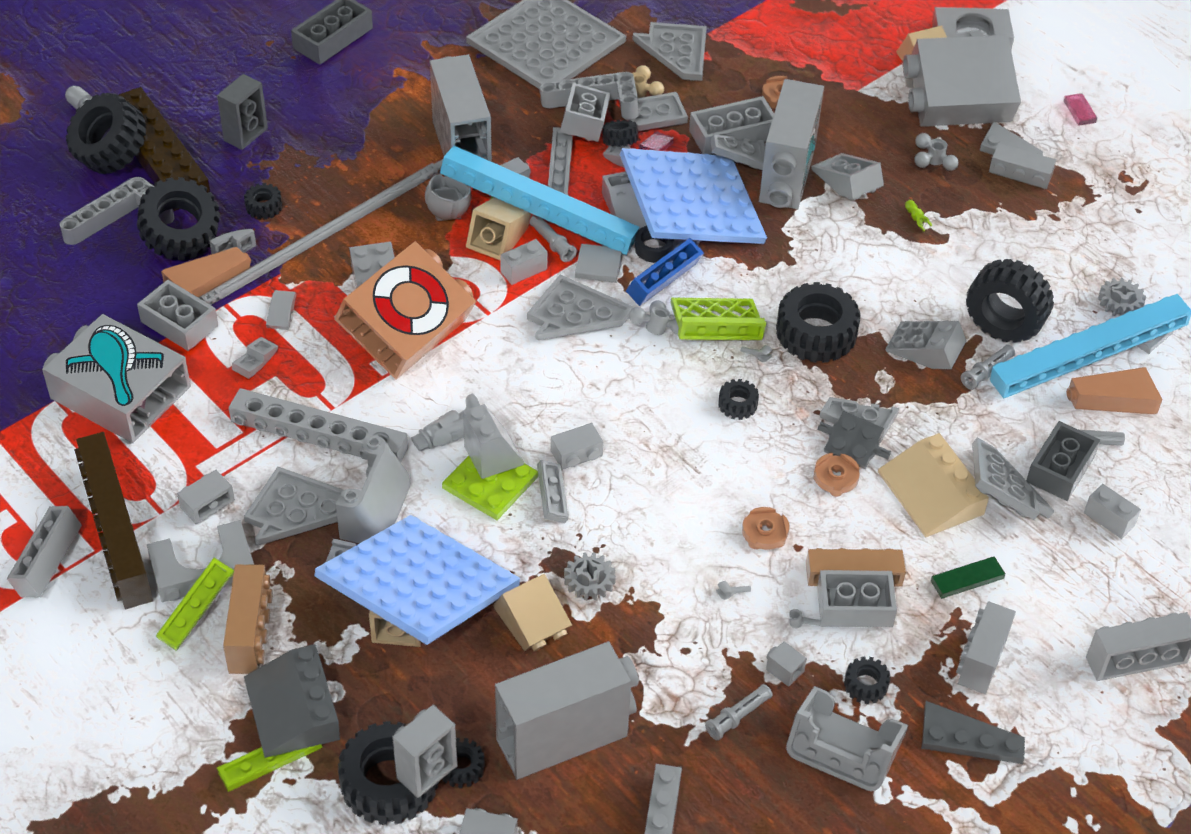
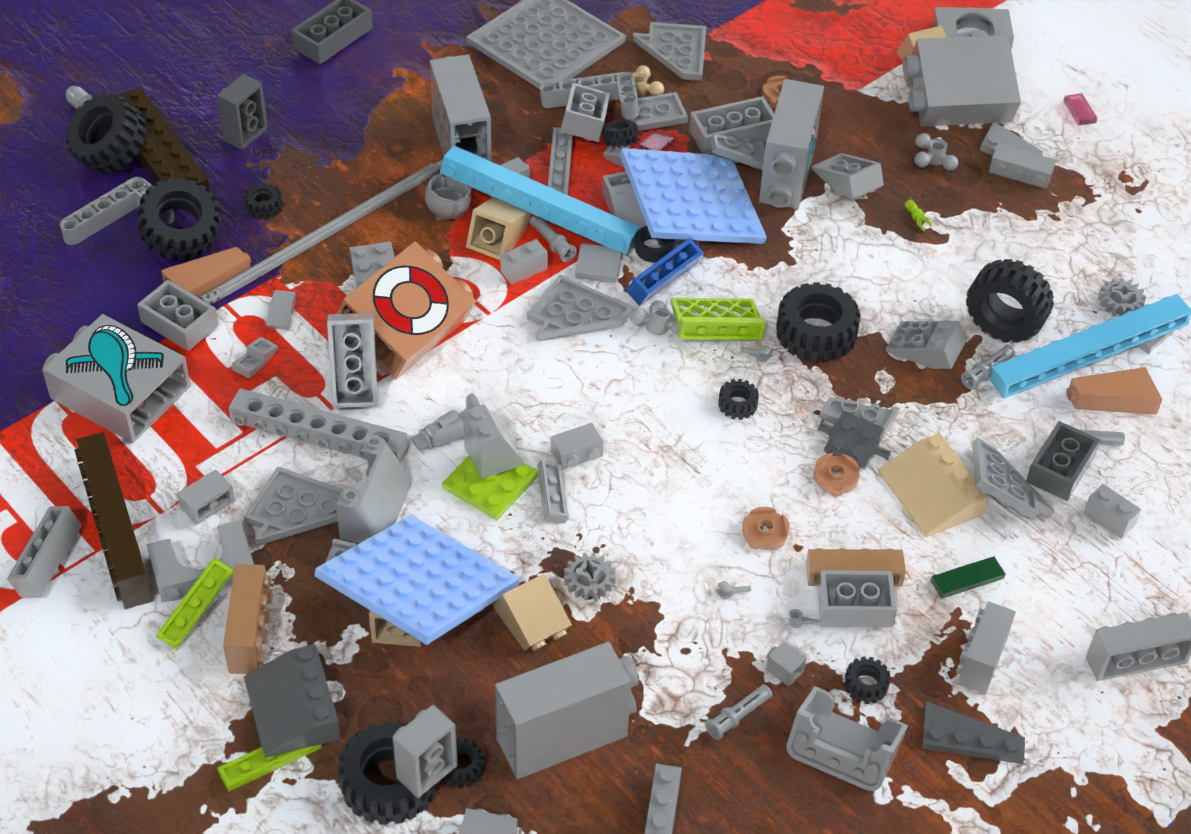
(242, 239): light grey slope -> none
(352, 360): none -> light grey brick

